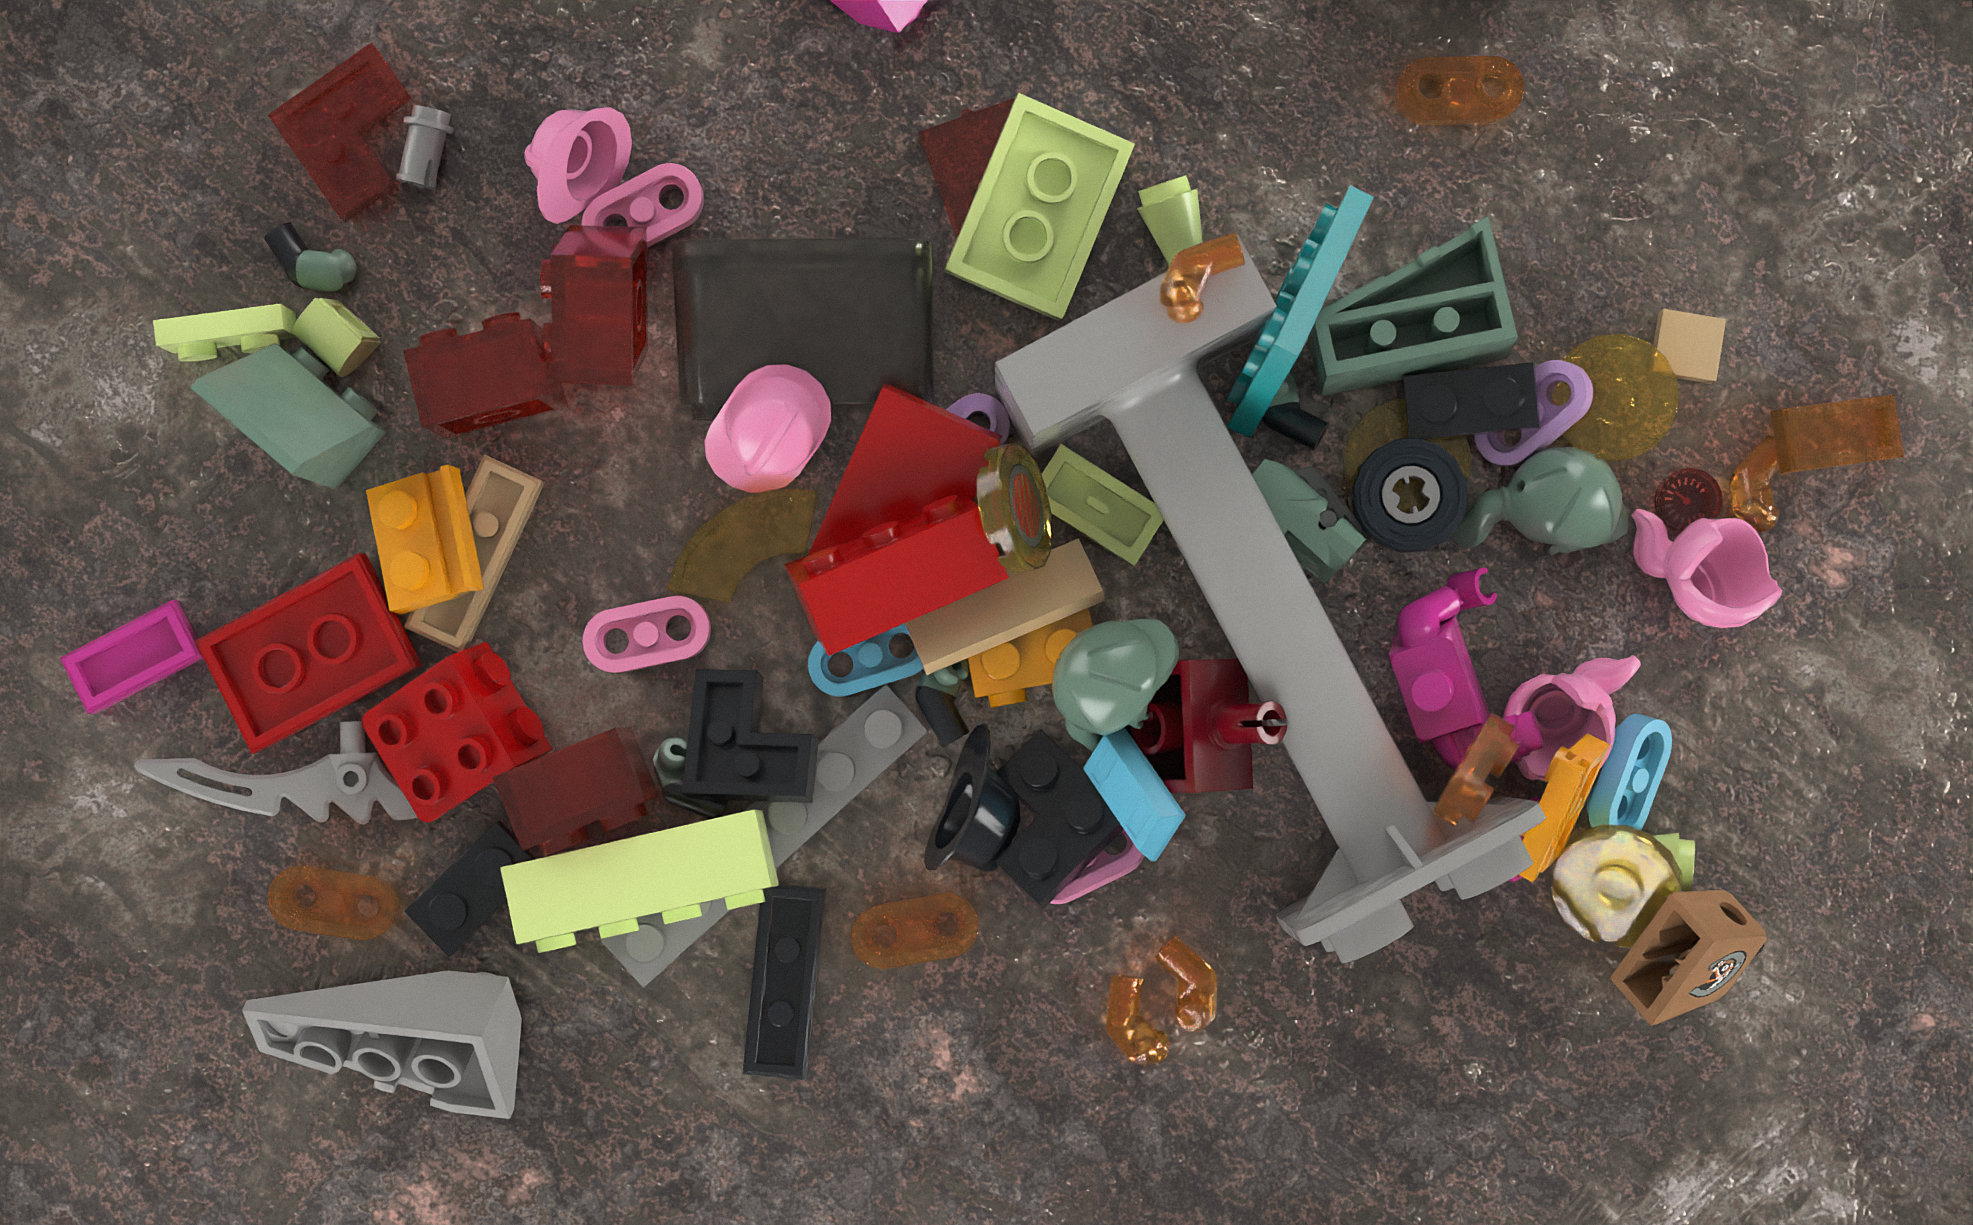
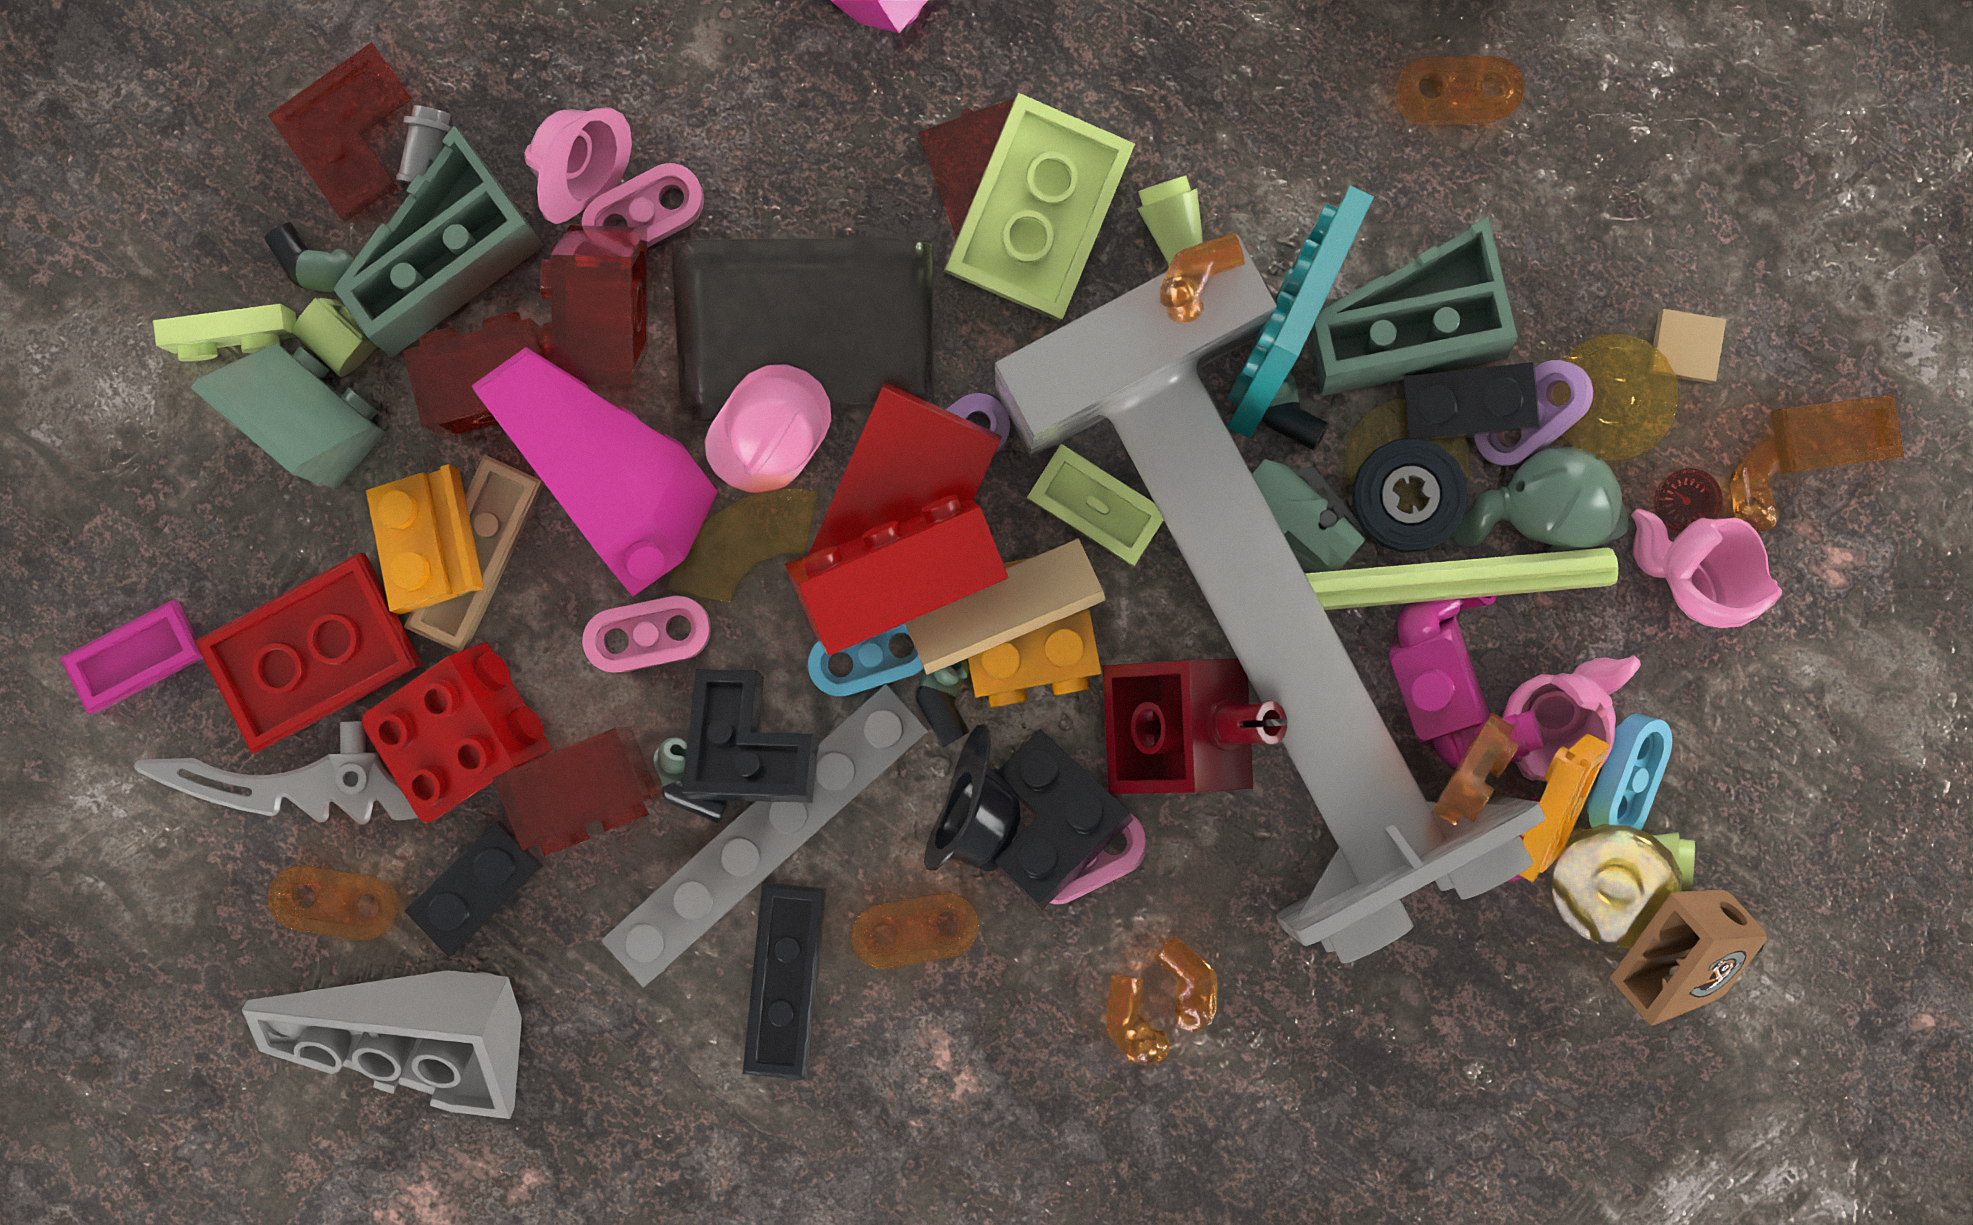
(437, 250): none -> sand green wedge
(614, 476): none -> dark pink wedge
(638, 878): yellowish green brick -> none
(1015, 507): clear yellow tile -> none
(1112, 676): sand green piece -> none
(1134, 793): medium azure tile -> none
(1465, 578): none -> yellowish green axle

